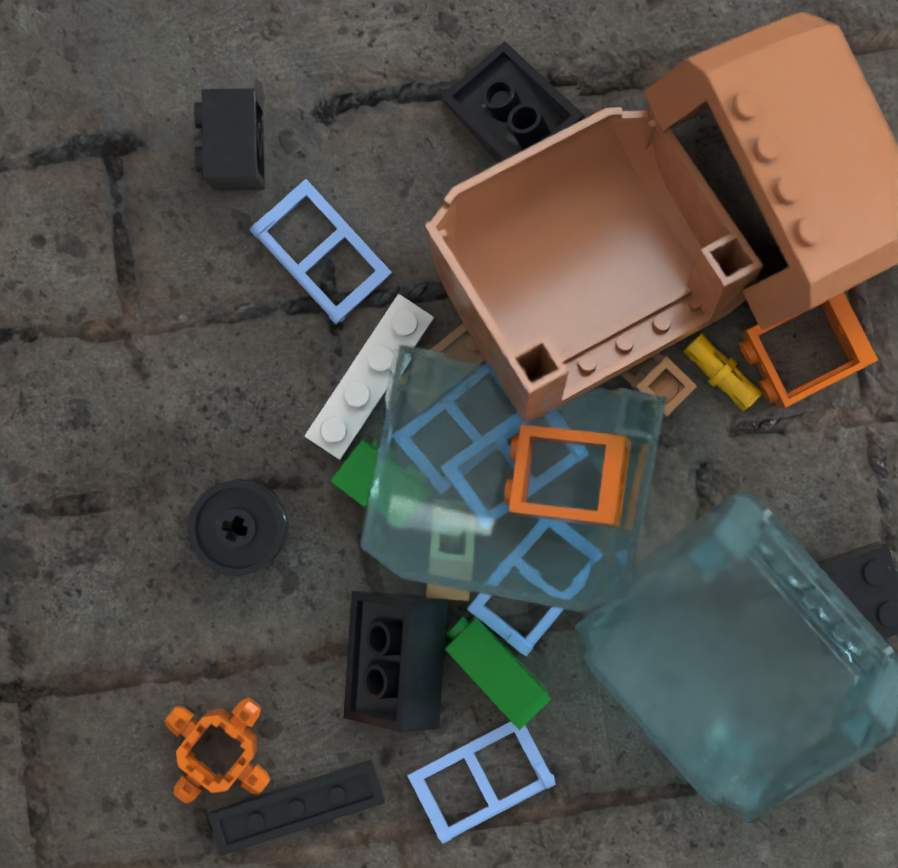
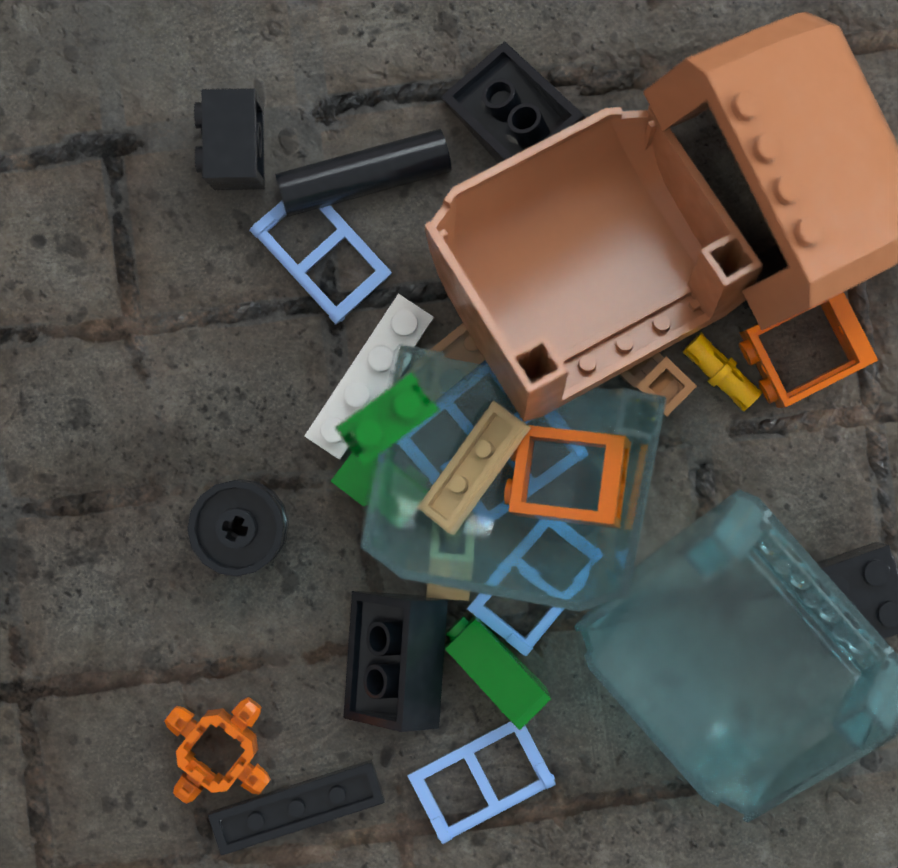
(364, 172): none -> black brick
(386, 418): none -> green brick
(473, 467): none -> tan tile

